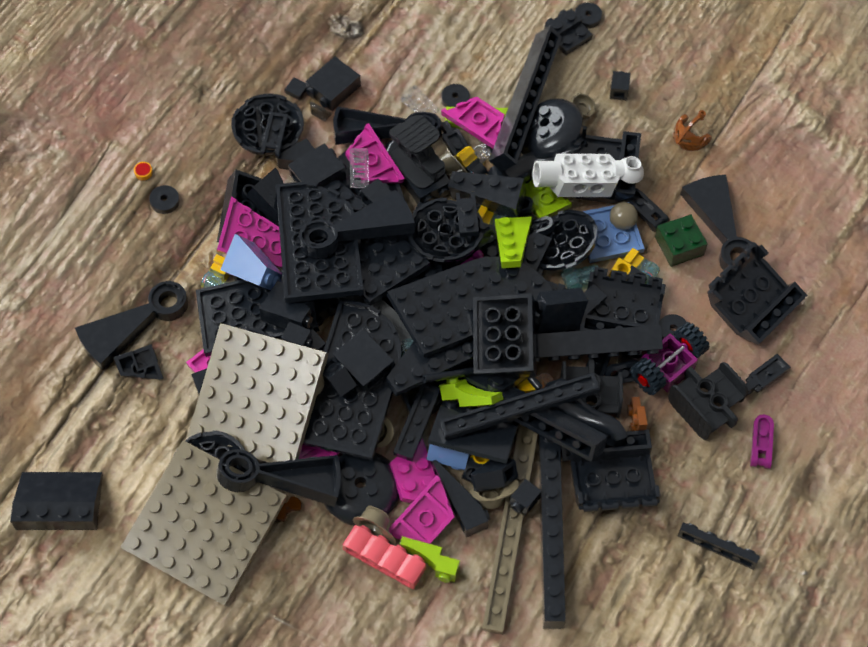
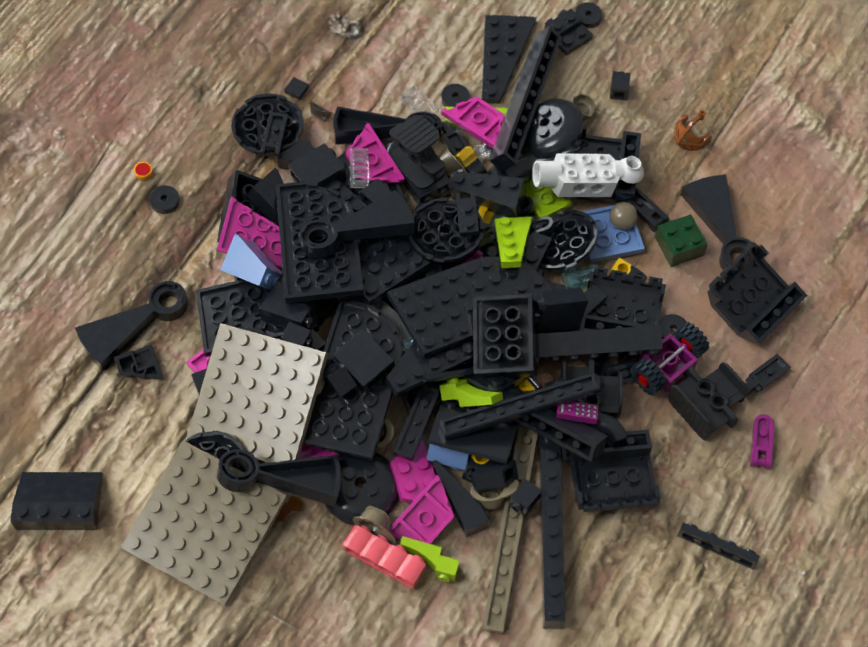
(215, 275): leg -> none
(333, 83): black brick -> none
(503, 46): none -> black wing
(578, 412): none -> magenta tile
(637, 414): dark orange plate -> none
(647, 267): leg -> none

